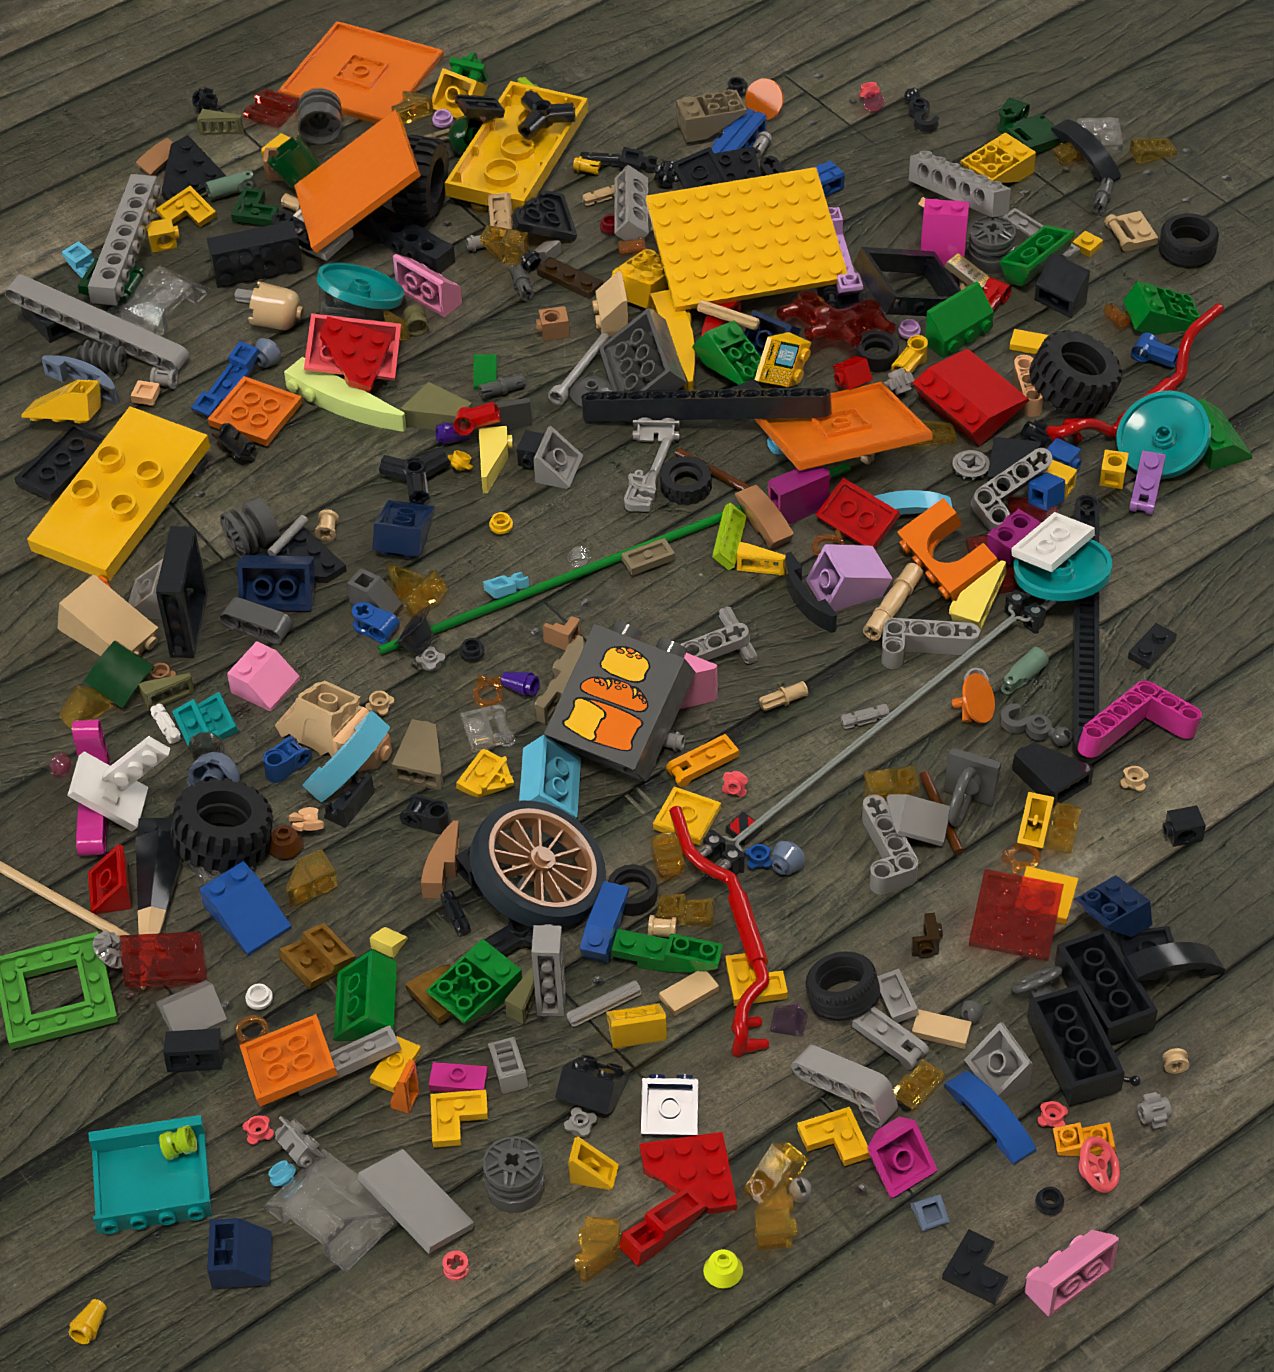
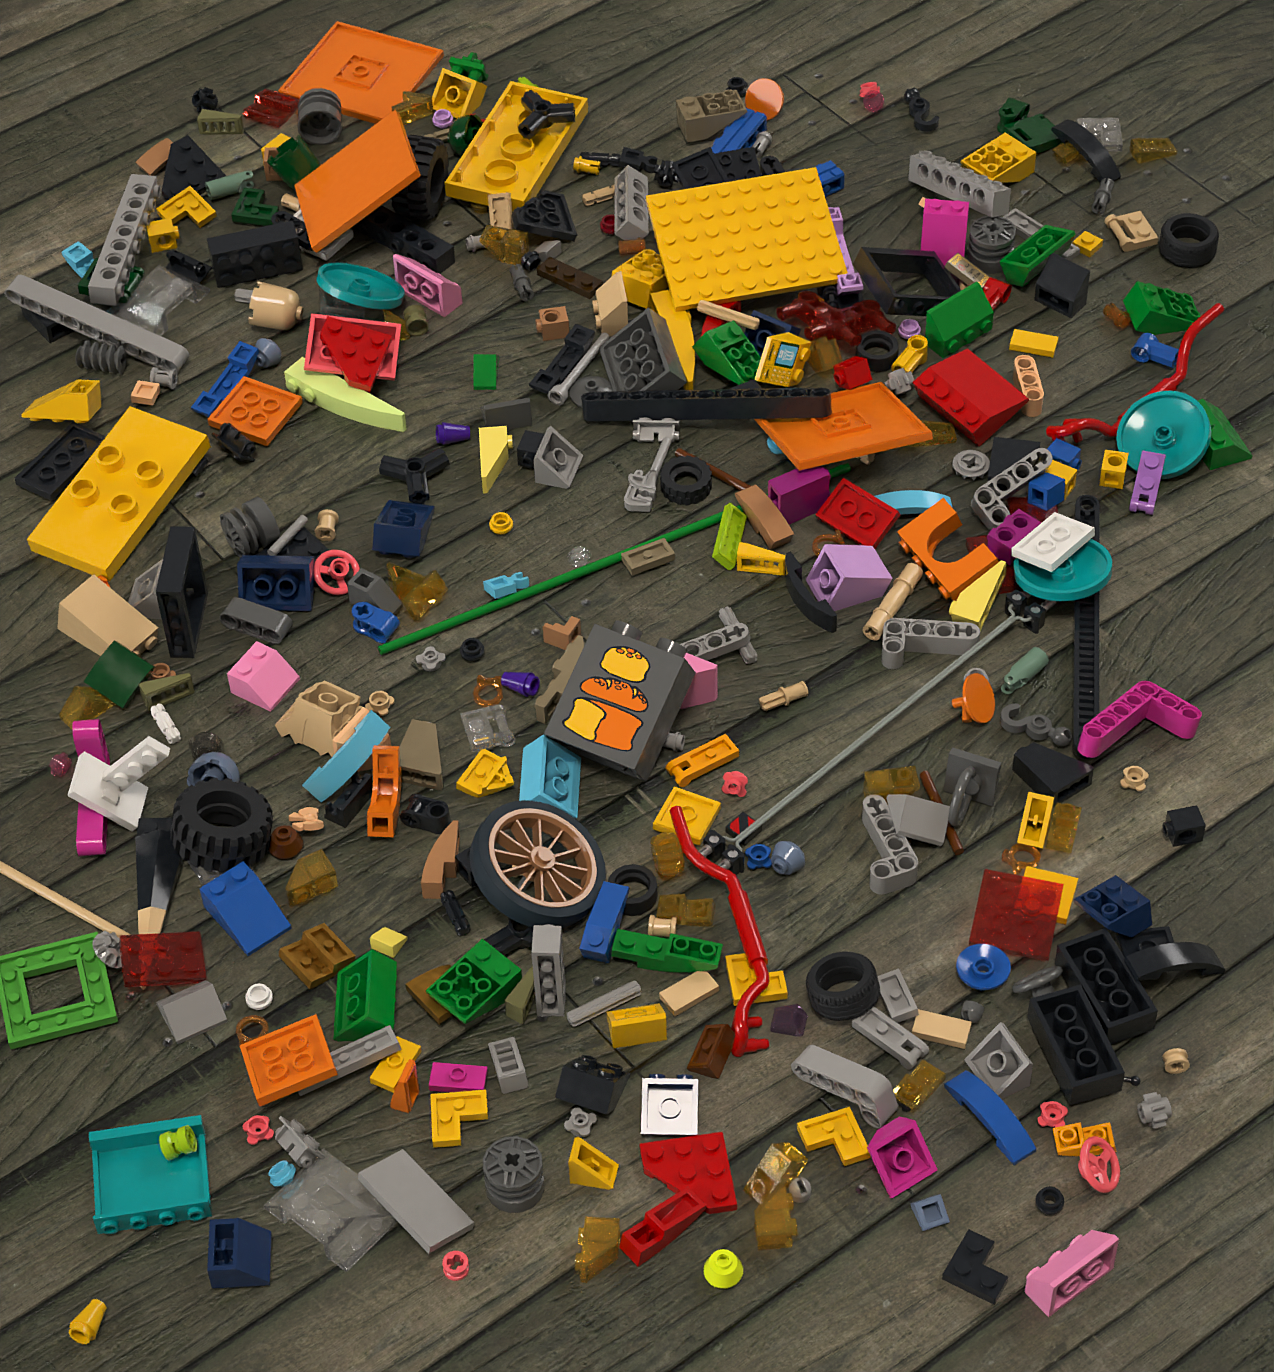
(63, 367): sand blue slope -> none
(110, 883): red slope -> none
(187, 266): none -> black hinge
(193, 1050): black hinge -> none
(207, 716): teal slope -> none
(284, 758): blue piece -> none
(339, 563): none -> coral piece
(386, 792): none -> orange arch
(417, 633): black piece -> none
(432, 407): olive slope -> none
(460, 460): yellow plate -> none
(477, 416): red piece -> none
(479, 106): black plate -> none
(501, 386): dark grey pin -> none
(576, 346): none -> black slope
(712, 1050): none -> reddish brown slope
(824, 354): none -> clear yellow slope
(864, 716): light grey axle -> none
(929, 943): dark brown bracket -> none
(983, 958): none -> blue dish
(1035, 431): black gear -> none
(1075, 372): black tyre -> none
(1152, 646): black plate -> none

